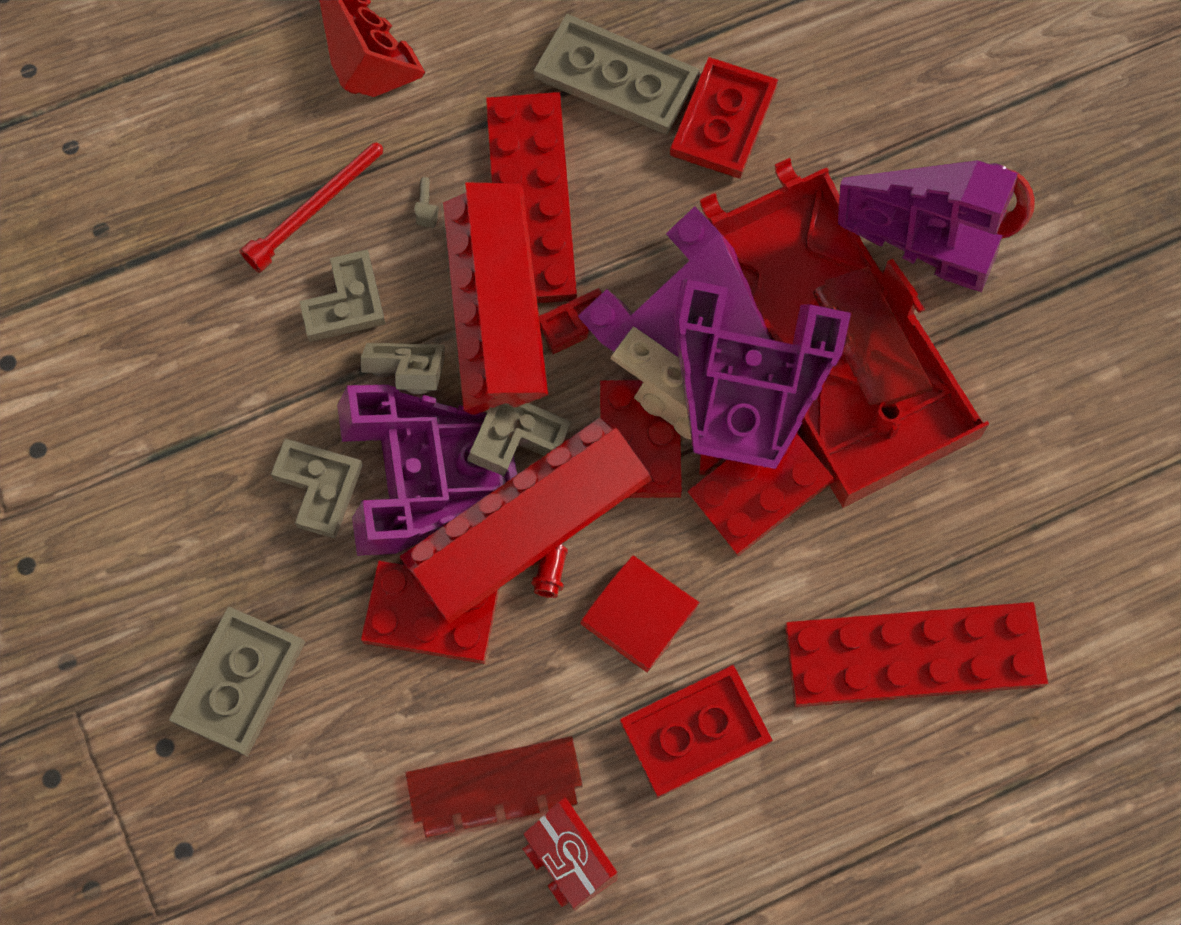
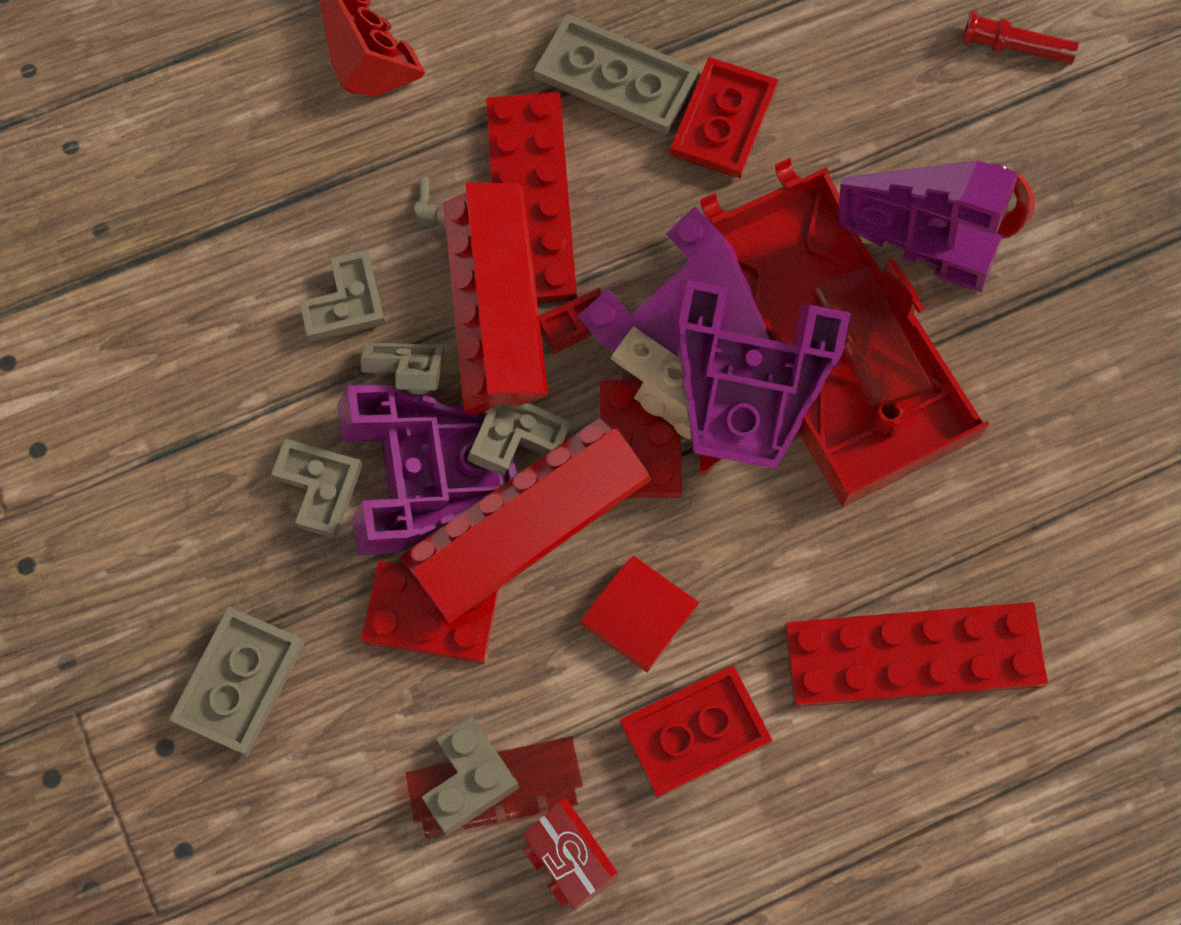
(259, 252): red piece -> none
(479, 781): none -> dark tan plate
(549, 573): red pin -> none
(753, 499): red plate -> none
(1003, 35): none -> red pin

